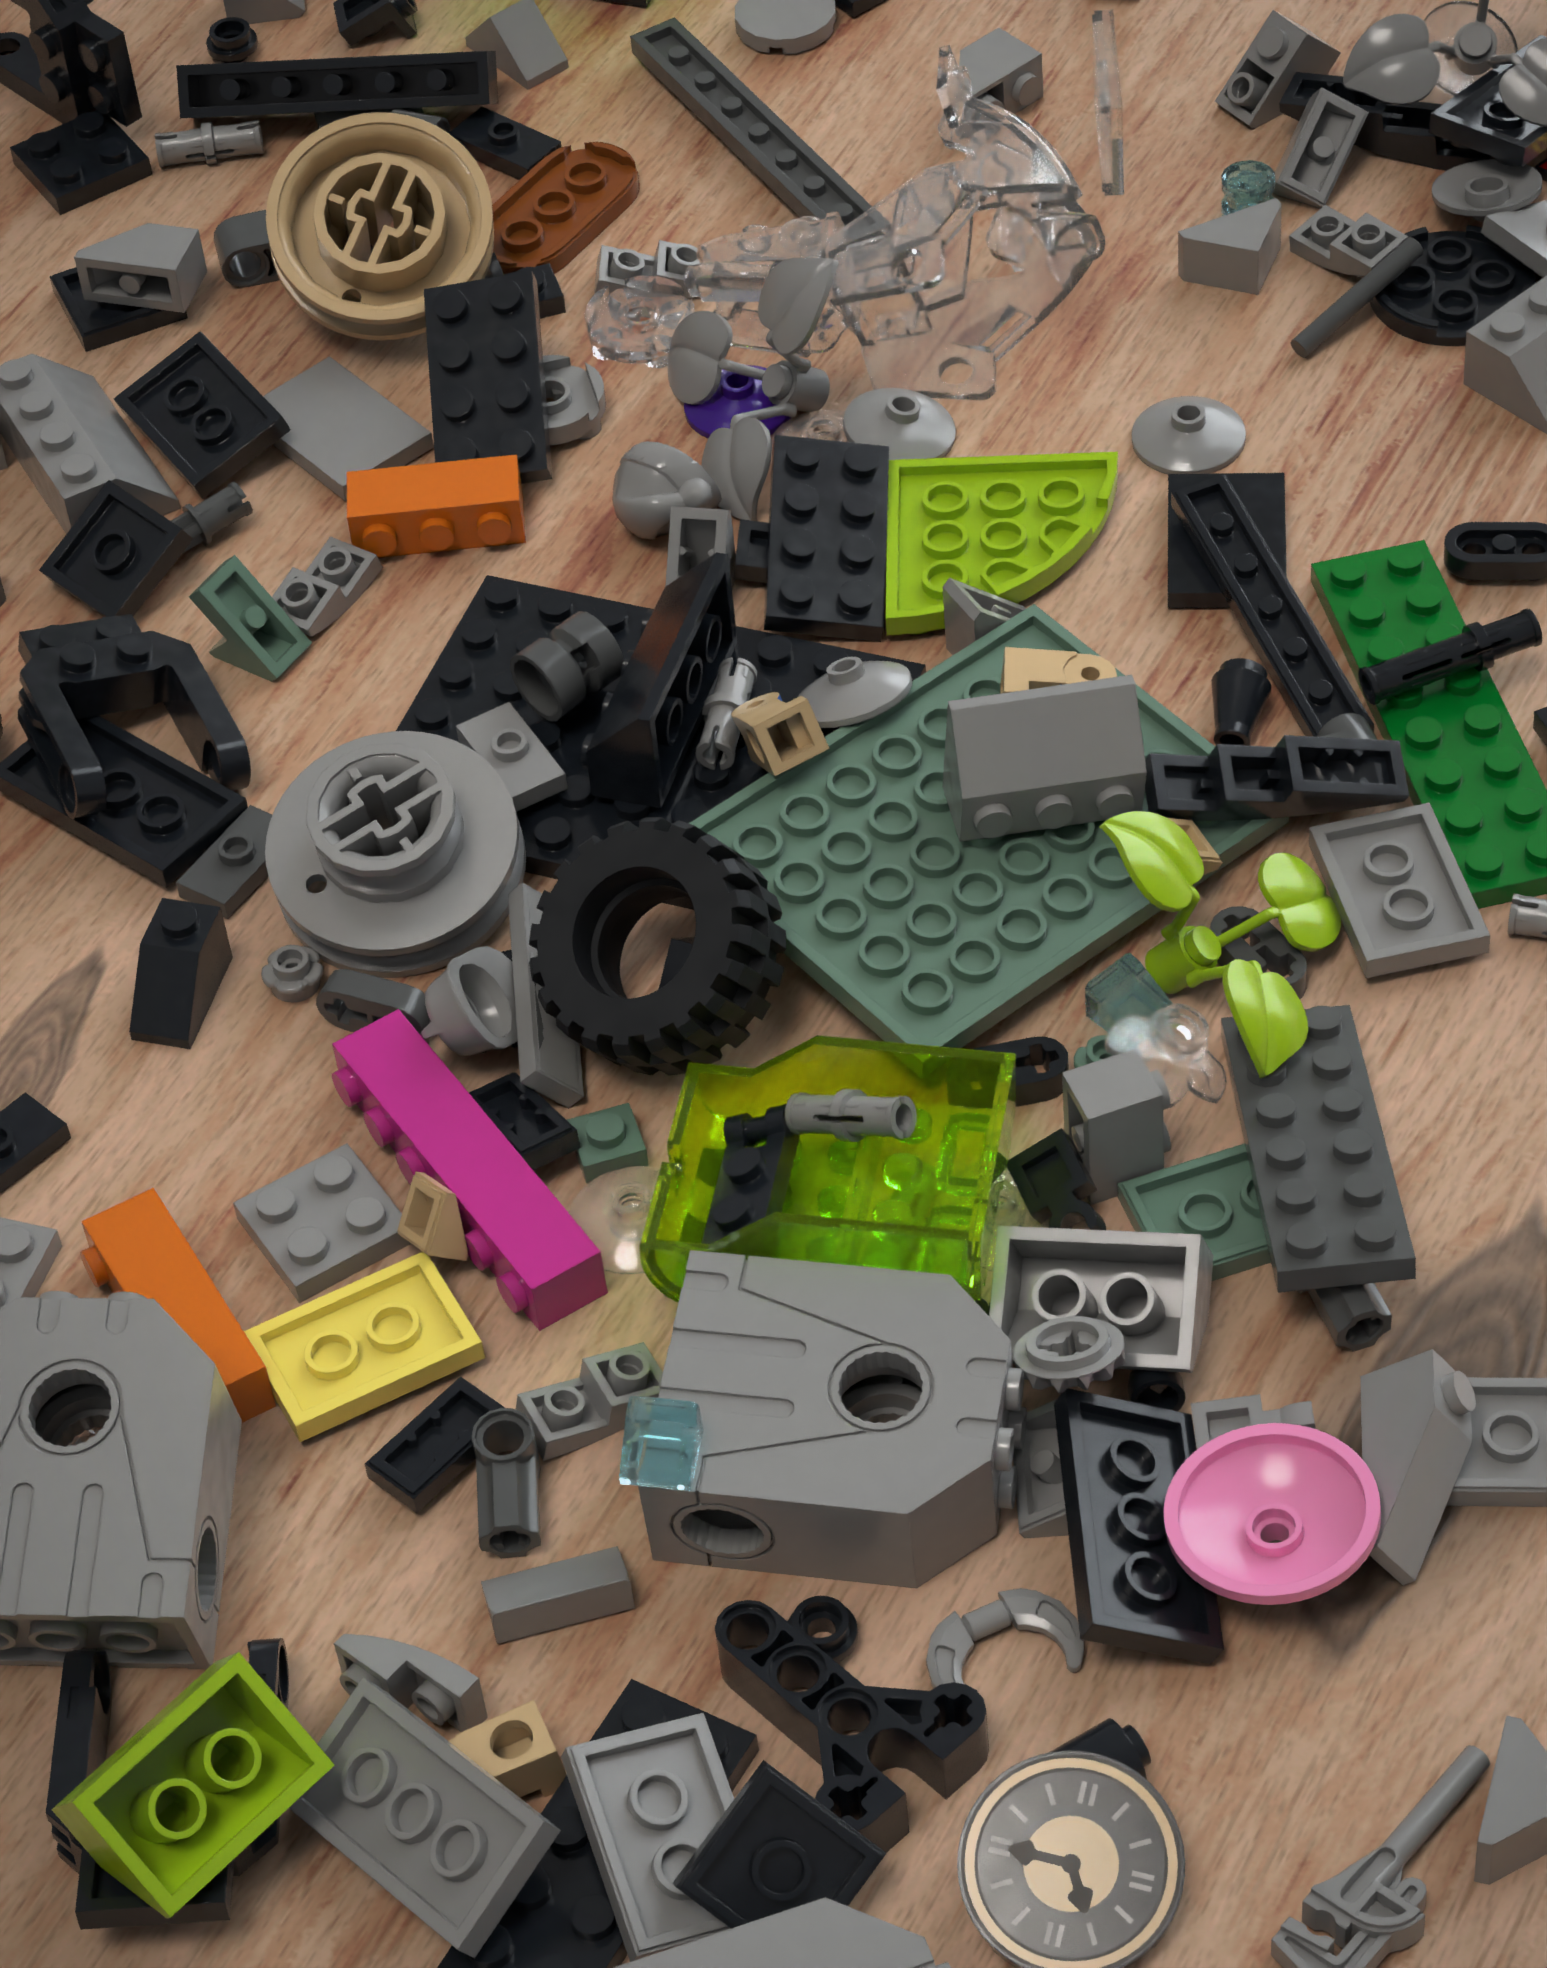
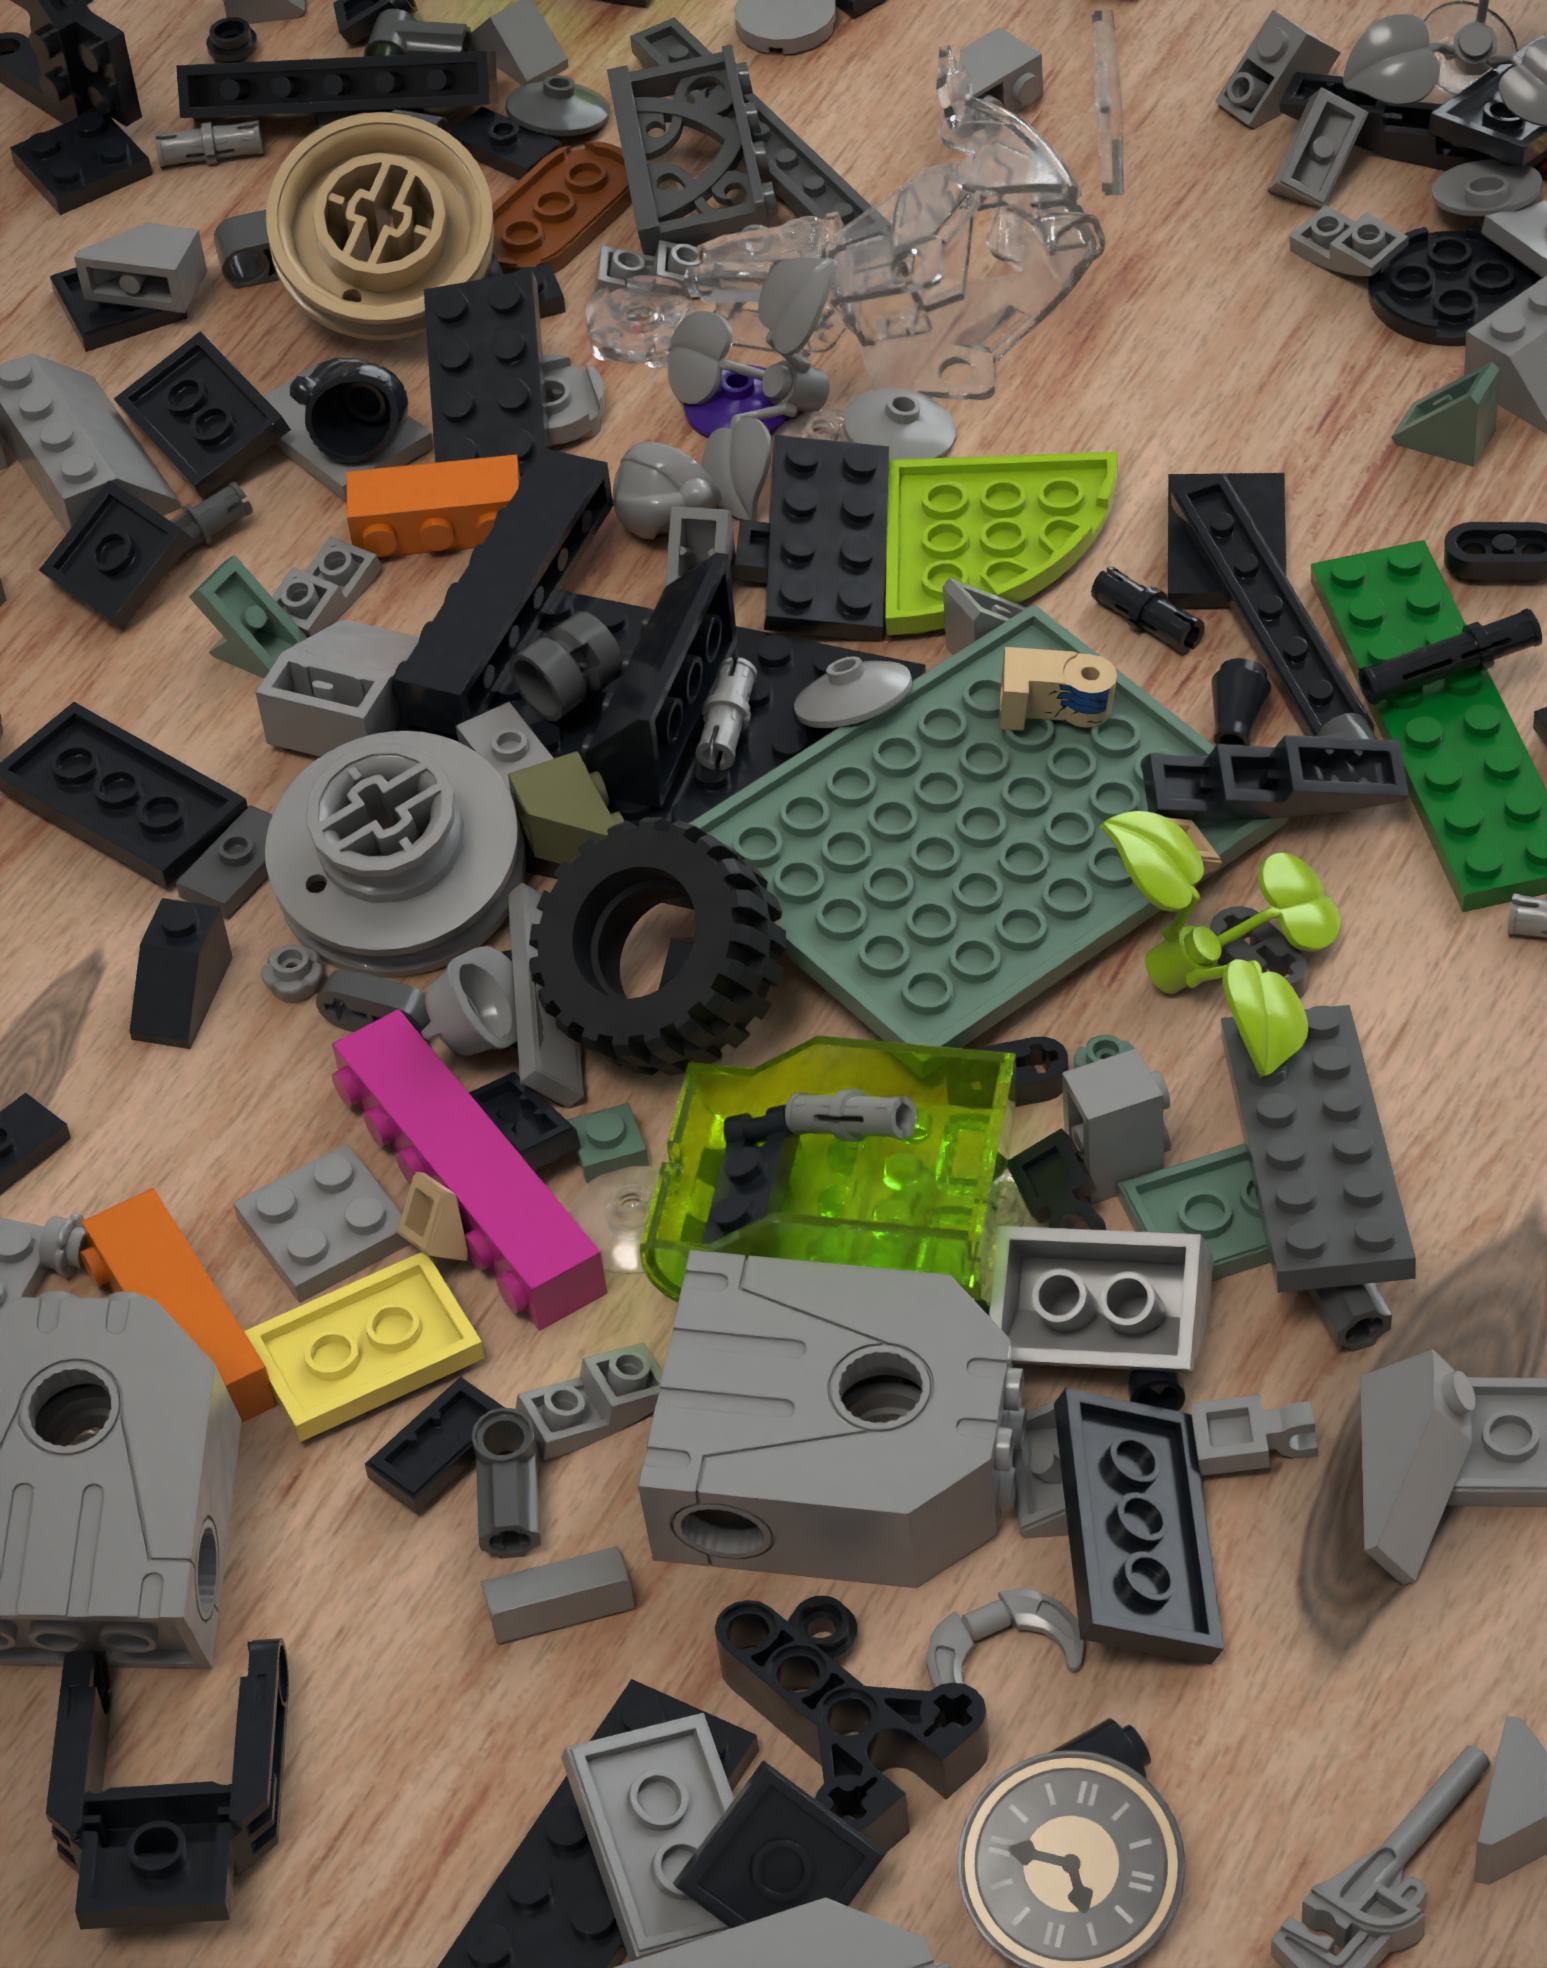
(62, 1243): none -> light grey plate
(113, 669): black plate -> none
(194, 1786): lime slope -> none
(334, 688): none -> light grey slope
(351, 408): none -> black piece
(401, 34): none -> dark grey piece
(412, 1676): light grey slope -> none
(423, 1818): light grey plate -> none
(503, 591): none -> black brick
(515, 1751): tan leg -> none
(557, 107): none -> dark grey dish
(561, 806): none -> olive slope
(641, 108): none -> dark grey fence
(660, 1443): clear light blue slope -> none
(779, 732): tan leg -> none
(1044, 758): light grey slope -> none
(1050, 1354): light grey gear -> none
(1123, 991): clear light blue slope -> none
(1147, 610): none -> black pin
(1176, 1046): clear plate -> none
(1188, 436): light grey dish -> none
(1232, 249): light grey slope -> none
(1246, 185): clear light blue wheel -> none
(1267, 1488): bright pink dish -> none
(1357, 297): dark grey bar -> none
(1398, 890): light grey plate -> none
(1454, 419): none -> sand green slope

